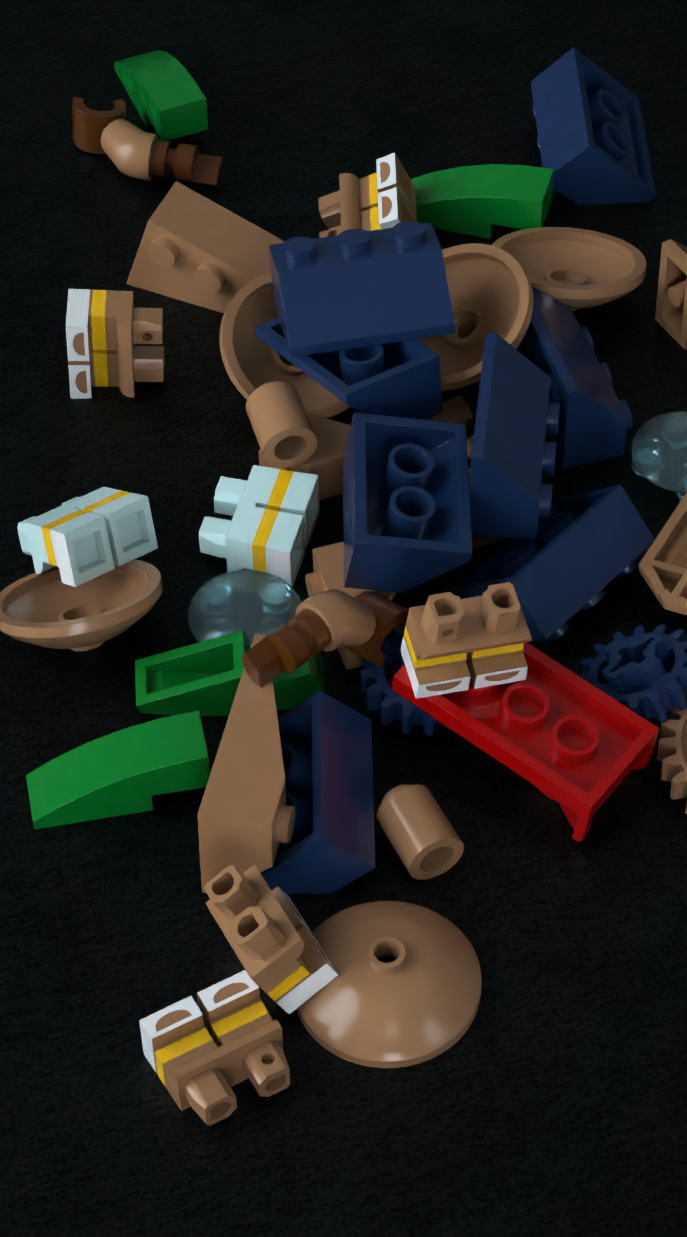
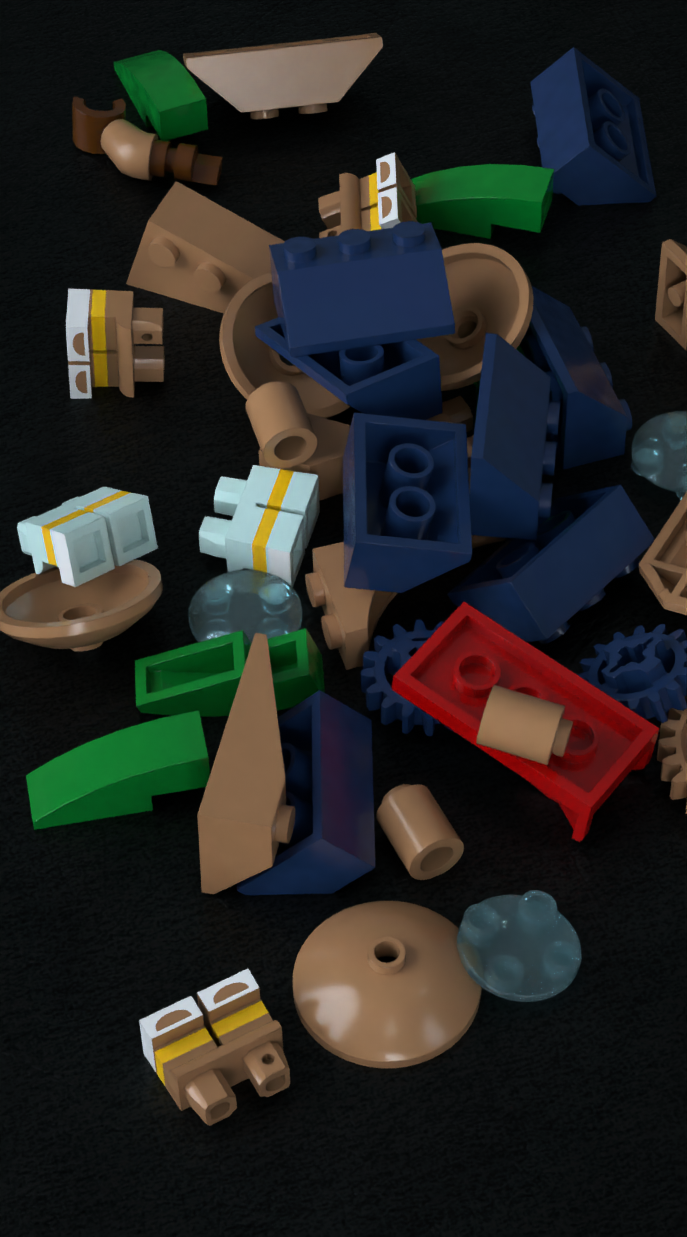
(268, 936): medium nougat hips -> none
(285, 73): none -> medium nougat wedge
(324, 624): reddish brown piece -> none
(464, 641): medium nougat hips -> none
(519, 946): none -> clear light blue dish
(524, 725): none -> medium nougat brick
(576, 264): medium nougat dish -> none

